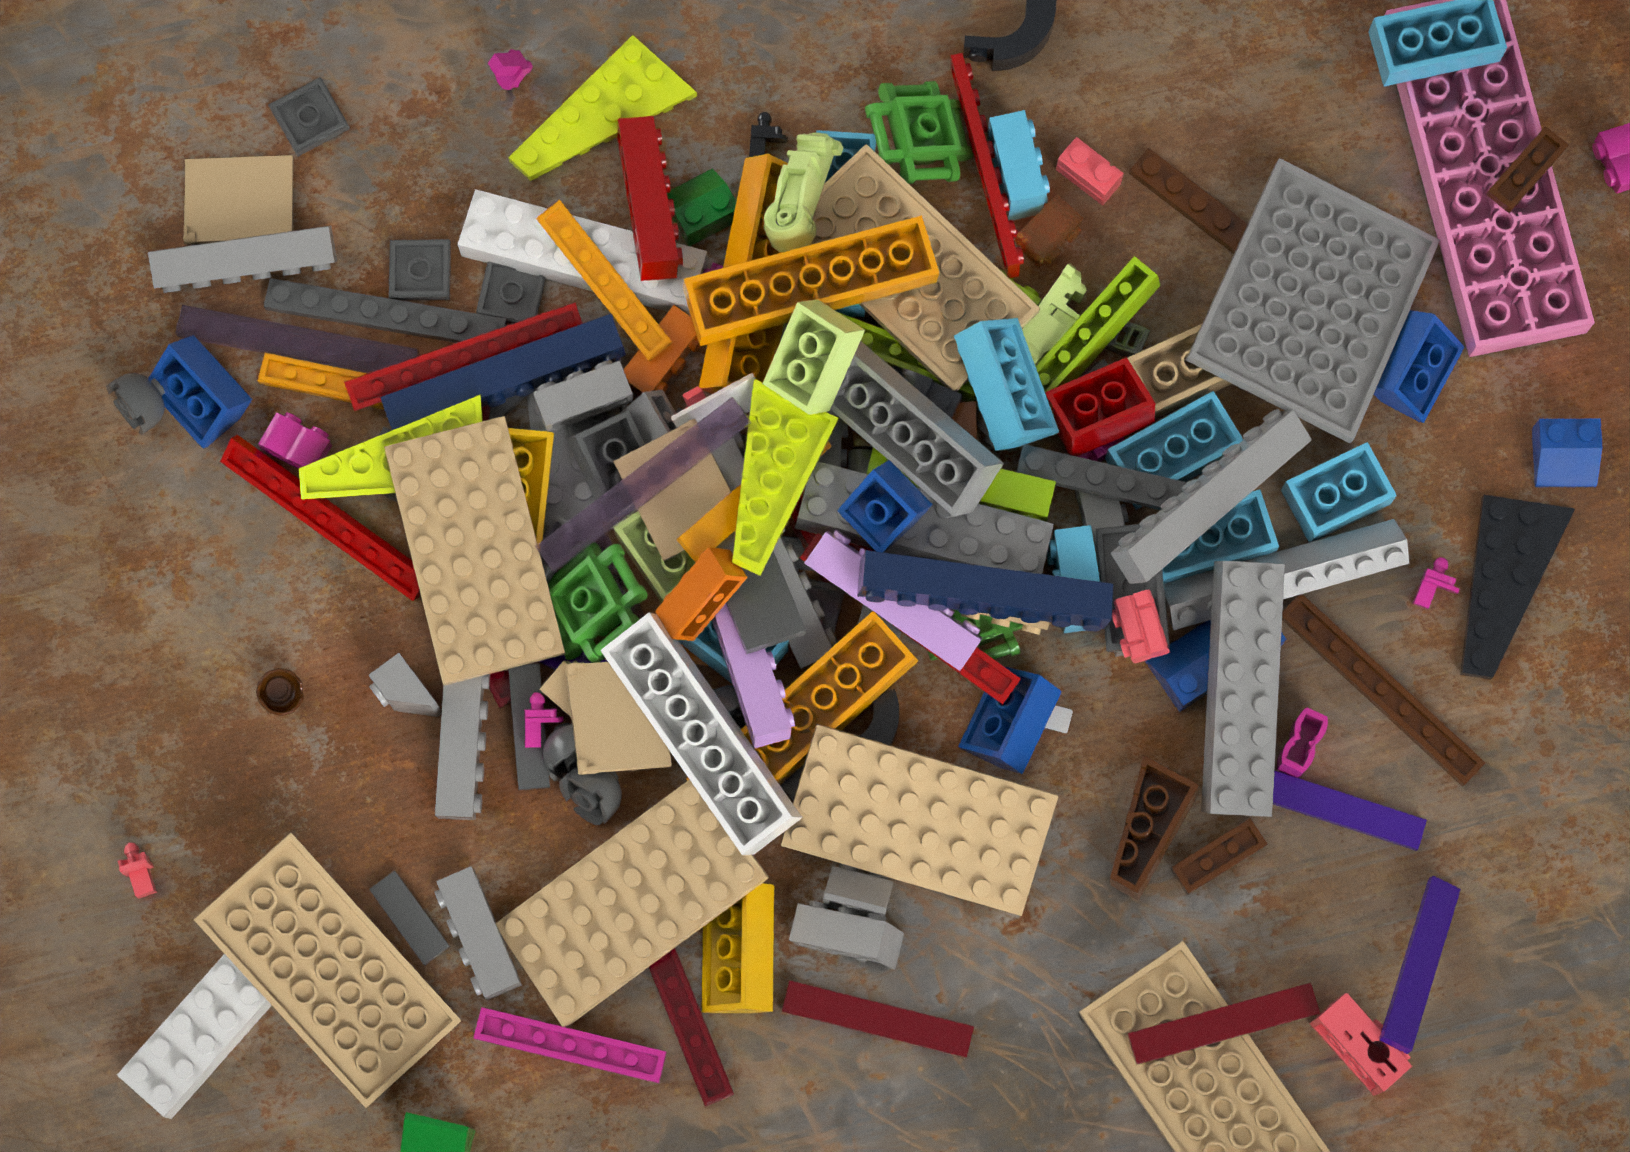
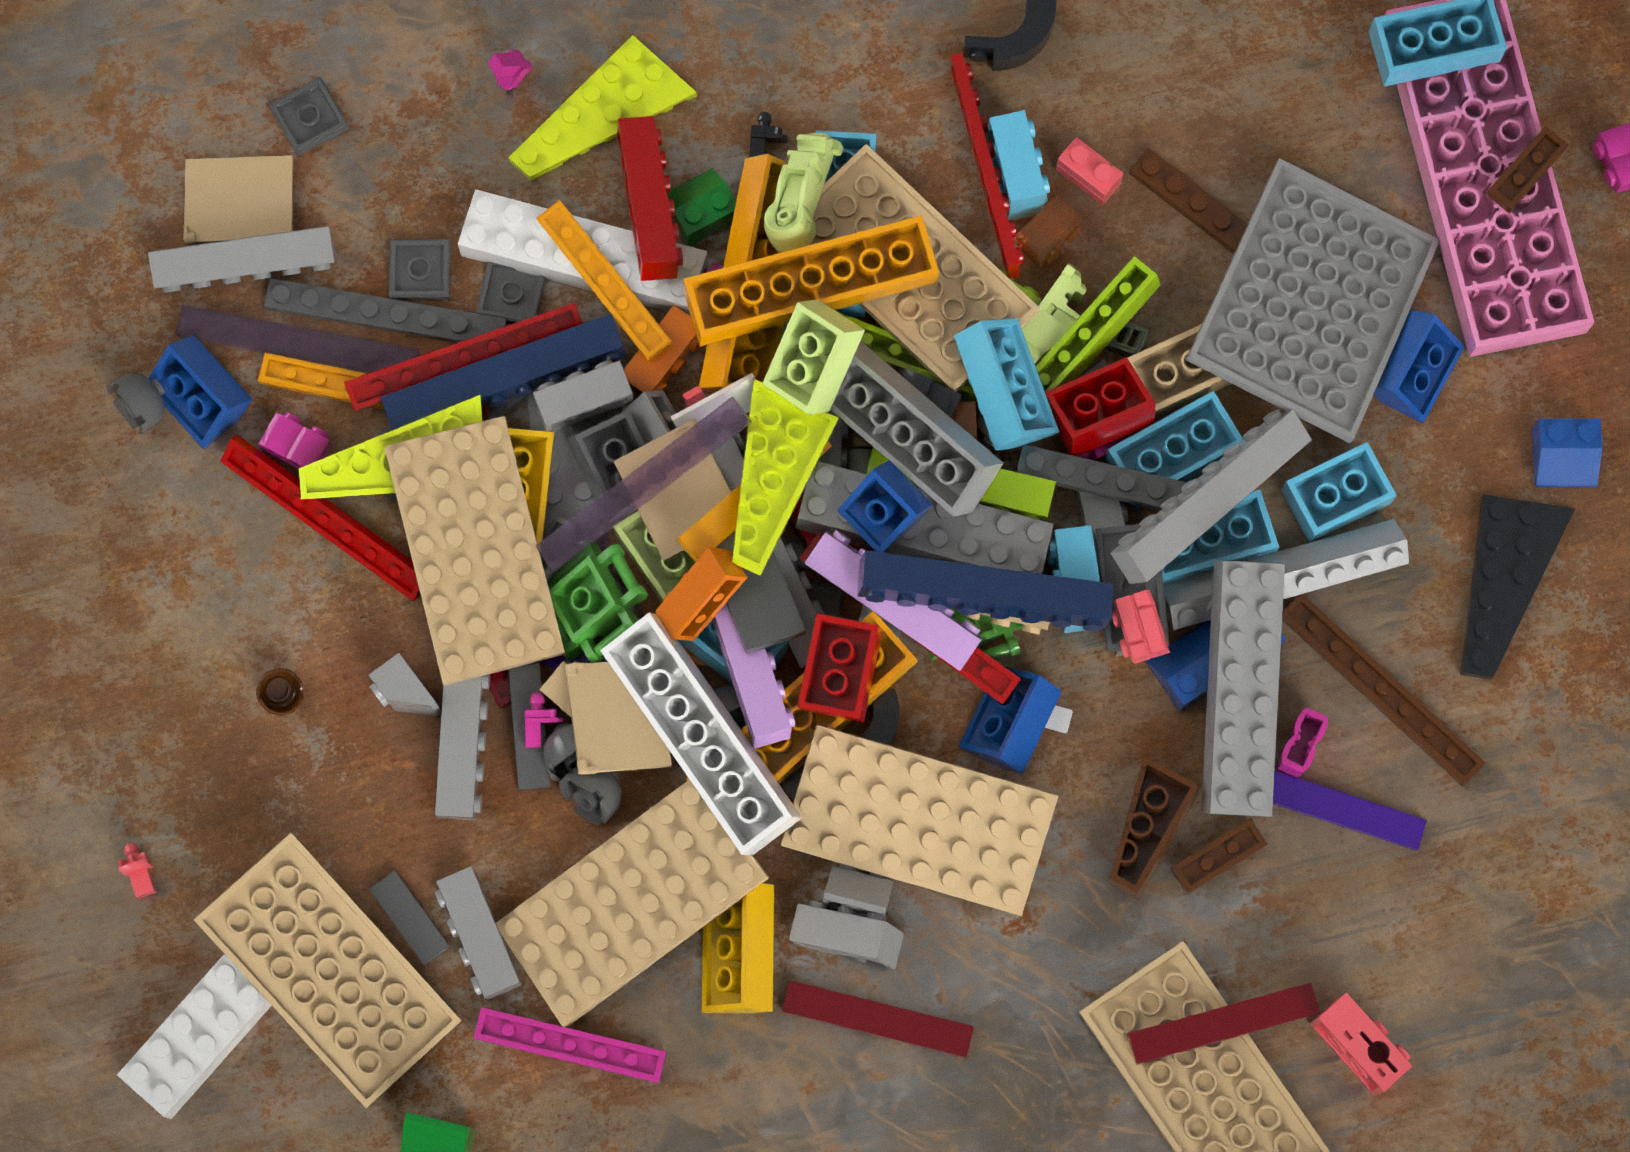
(690, 1029): dark red tile -> none
(840, 667): none -> red brick
(923, 130): bright green brick -> none
(1419, 965): dark purple tile -> none
(1434, 579): dark pink piece -> none

